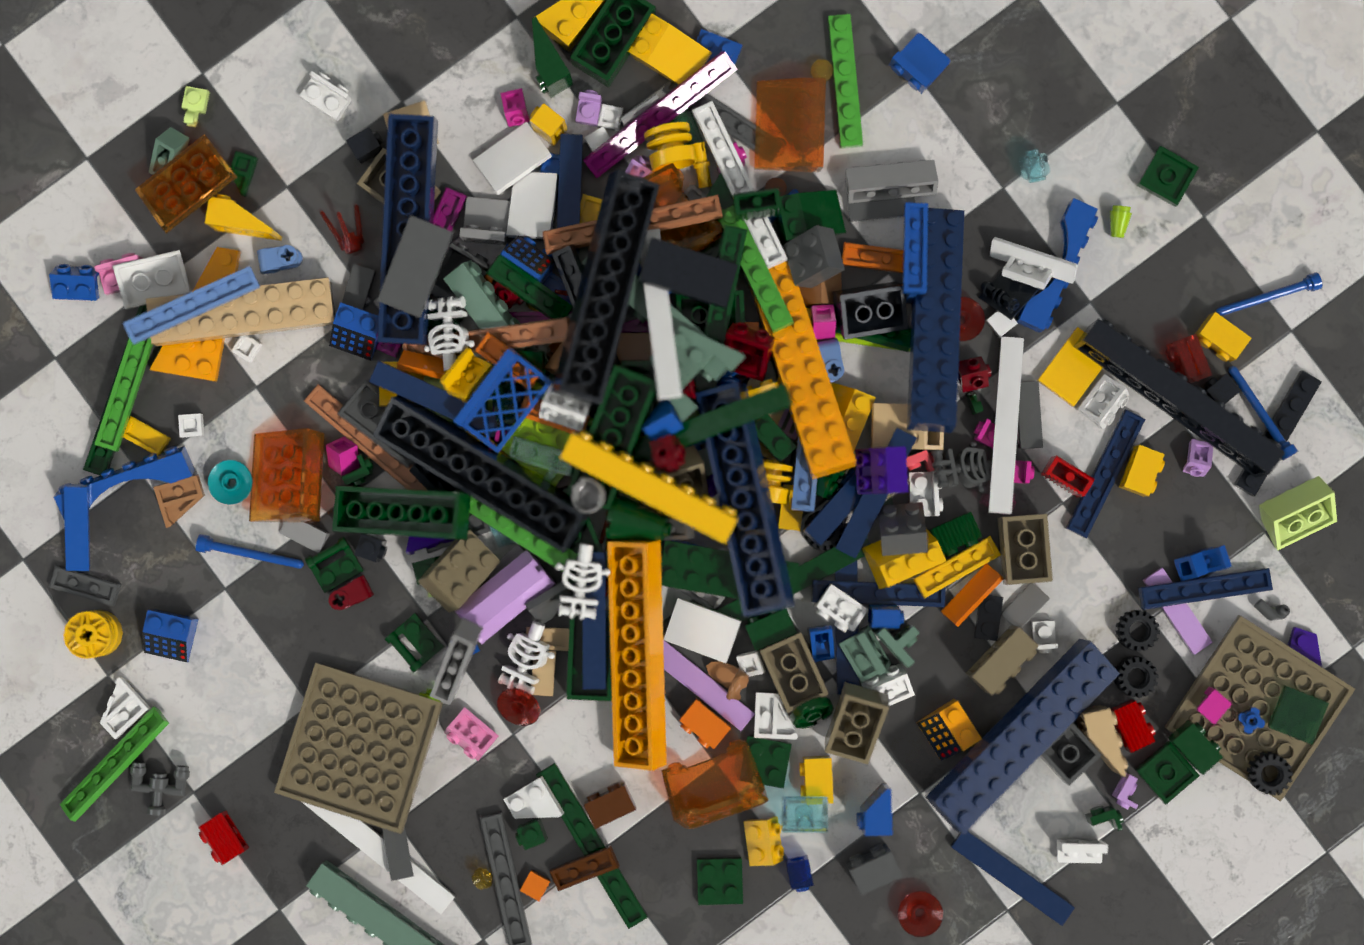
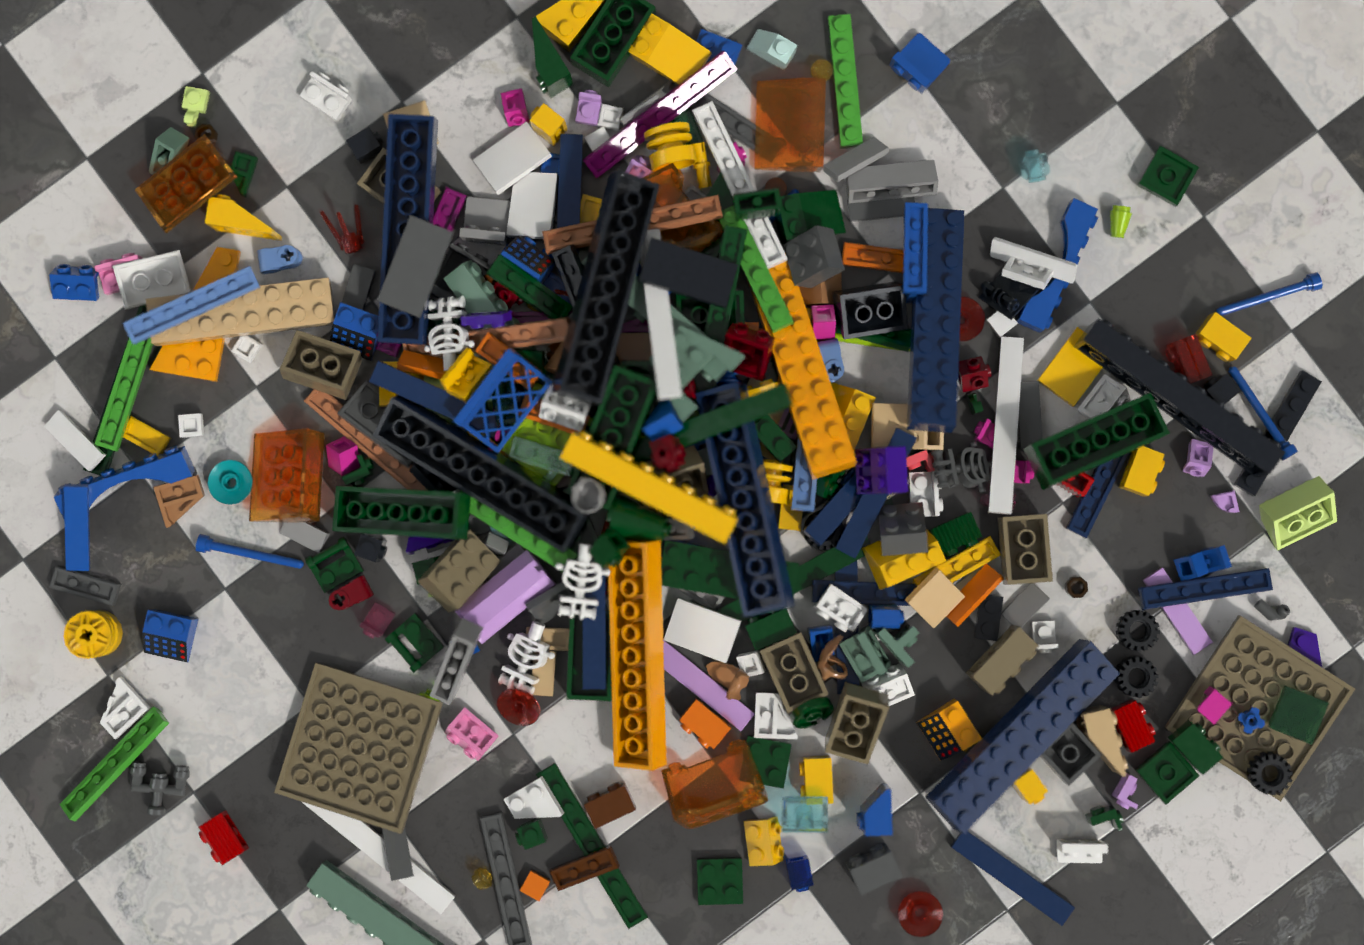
(75, 440): none -> white tile
(208, 130): none -> dark brown tile
(321, 364): none -> dark tan brick
(377, 621): none -> clear pink bracket
(478, 319): none -> dark purple plate
(495, 544): none -> light grey slope
(609, 549): none -> dark green brick
(773, 48): none -> light aqua slope
(827, 660): none -> medium nougat piece
(855, 159): none -> light grey tile
(934, 598): none -> tan tile
(1030, 787): none -> yellow brick
(1076, 587): none -> dark brown tile
(1096, 441): none -> dark green brick
(1226, 501): none -> lavender tile

